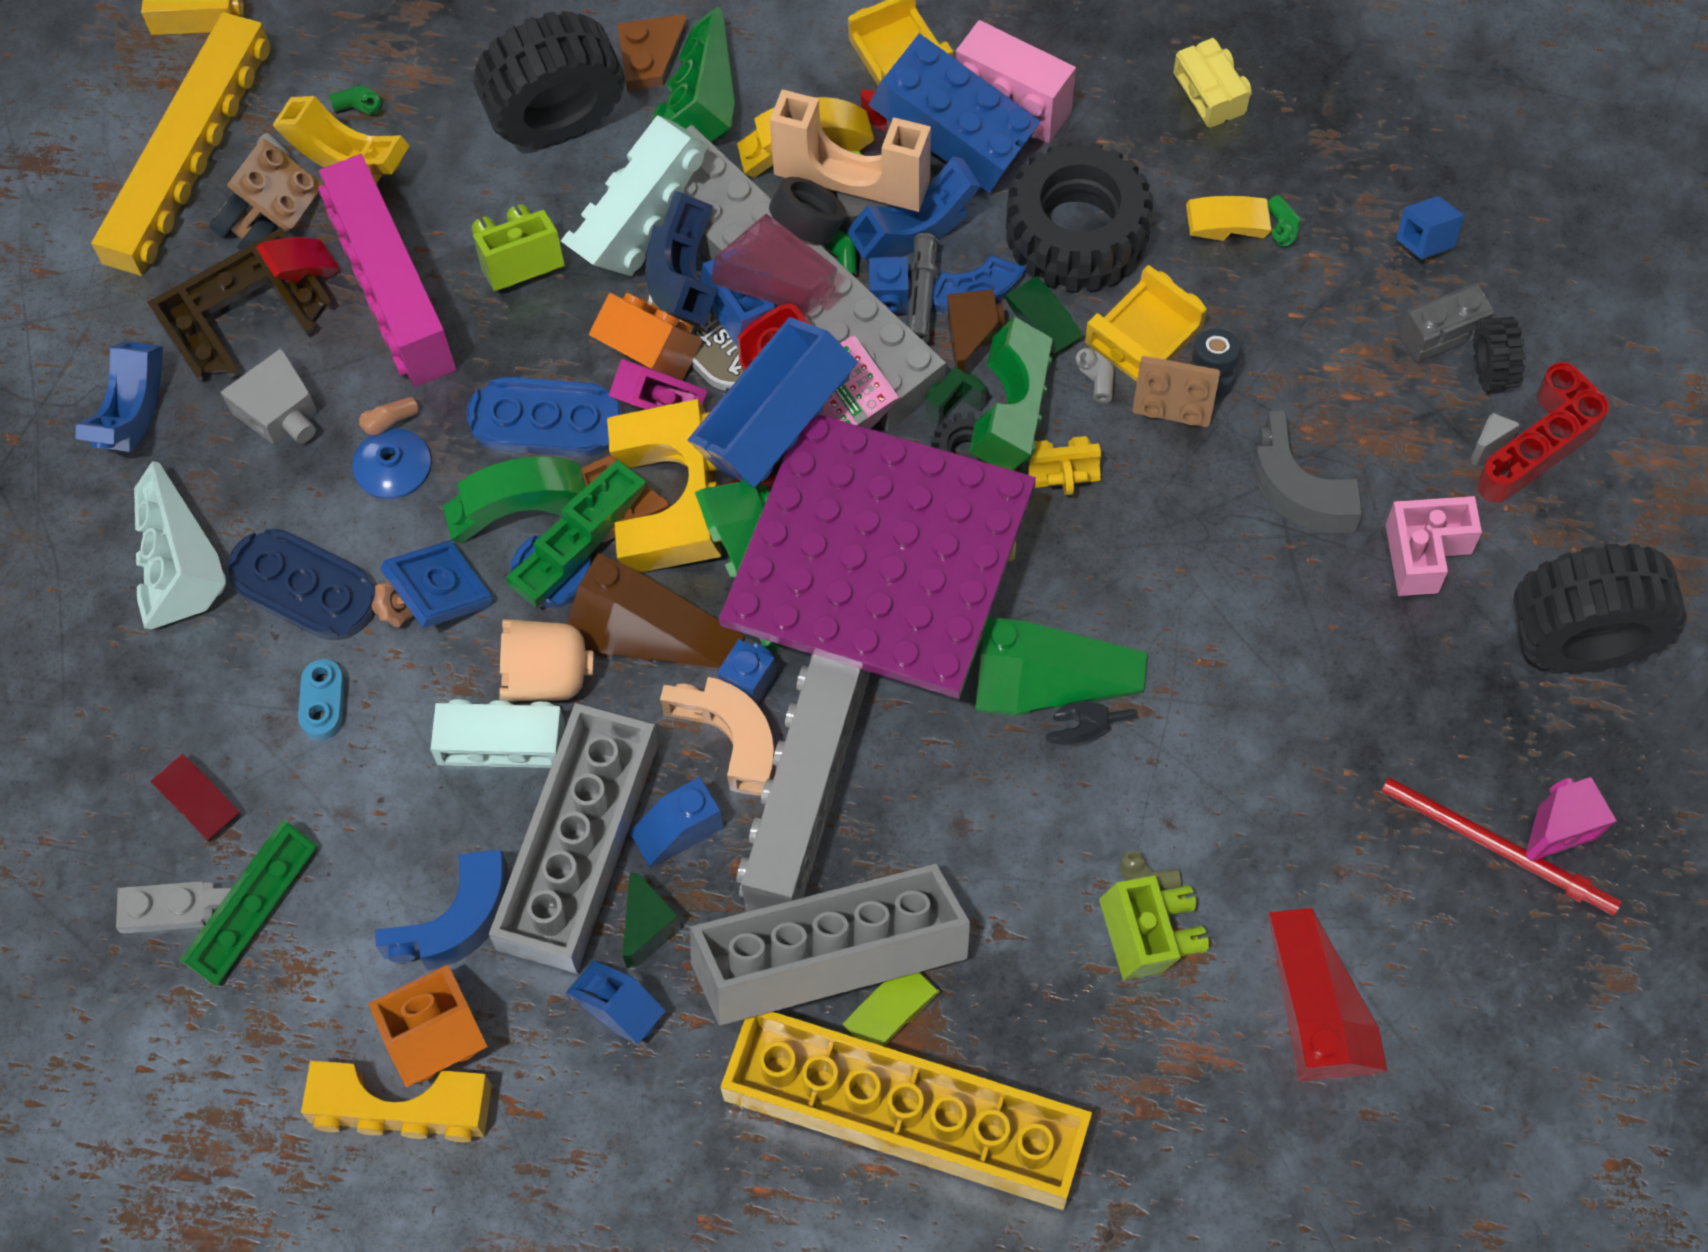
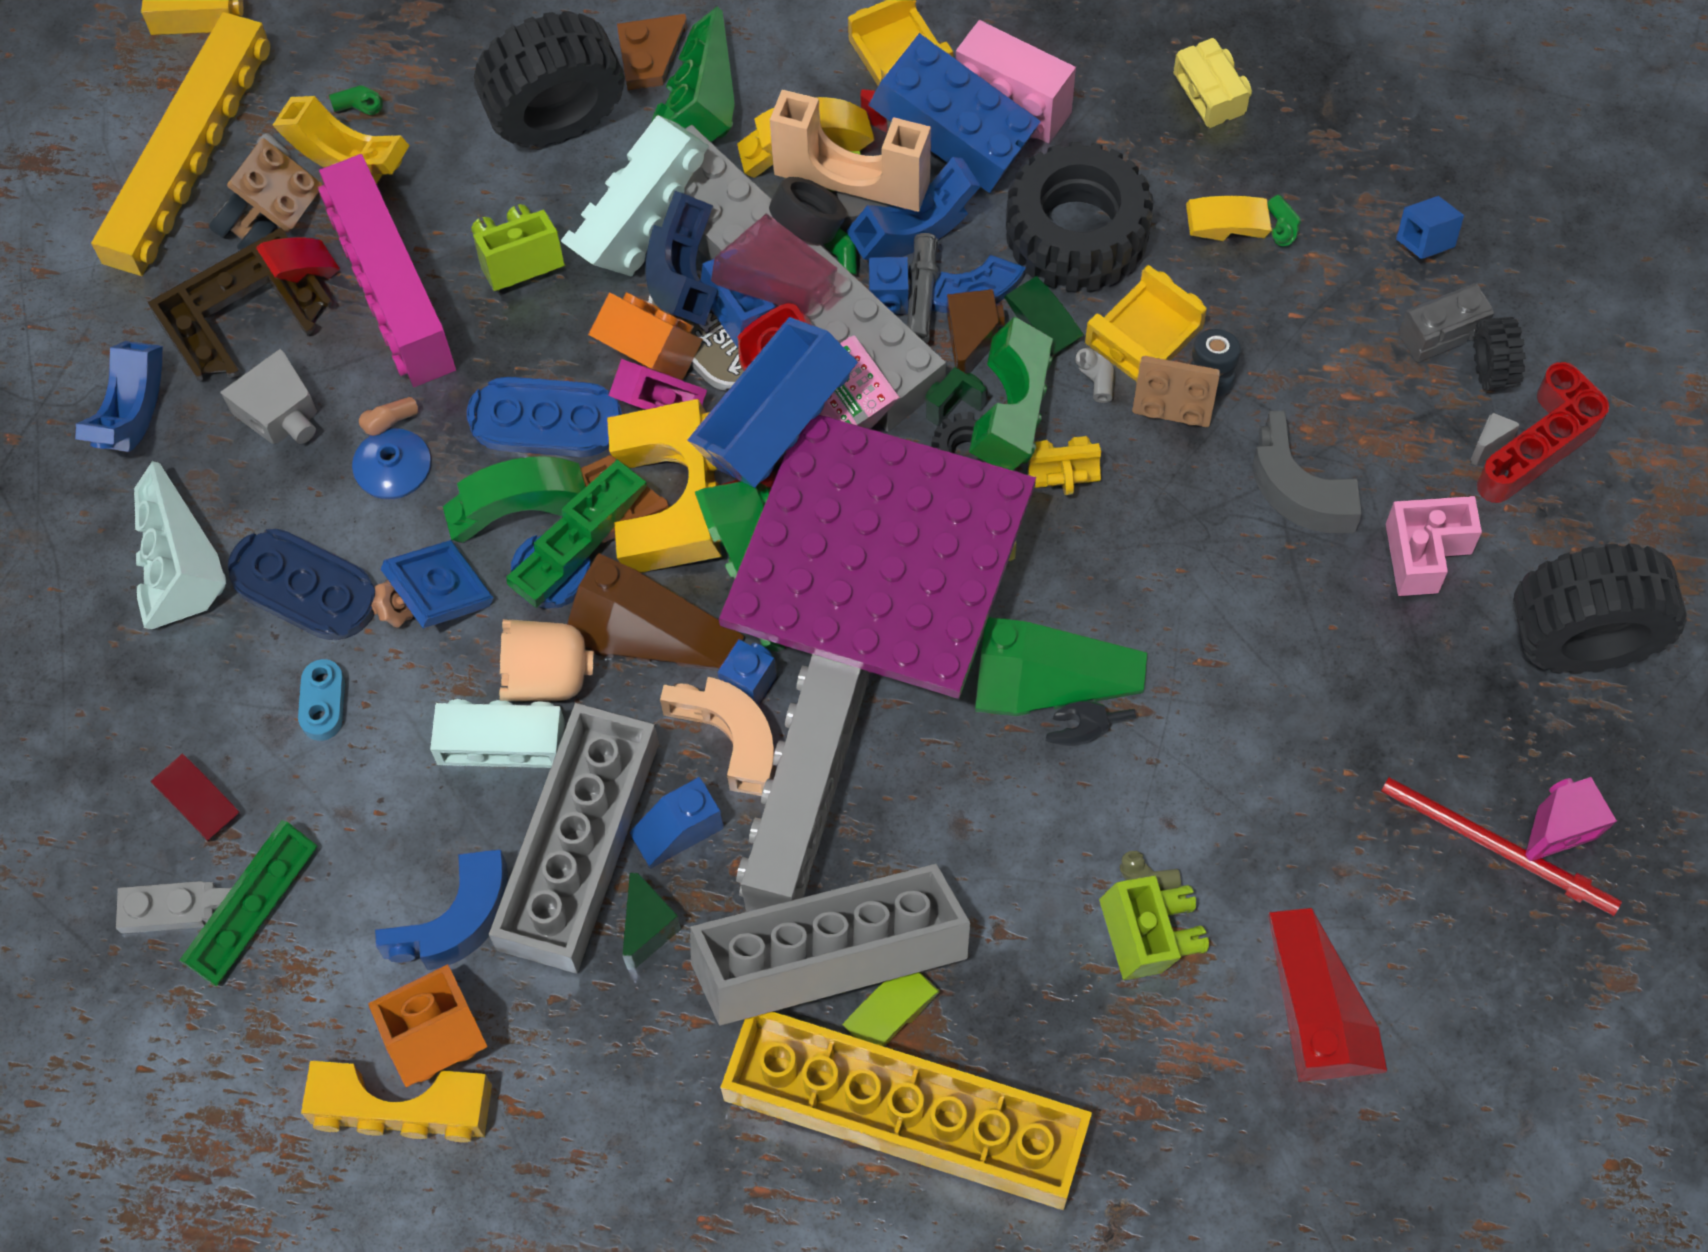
(616, 1001): blue slope -> none

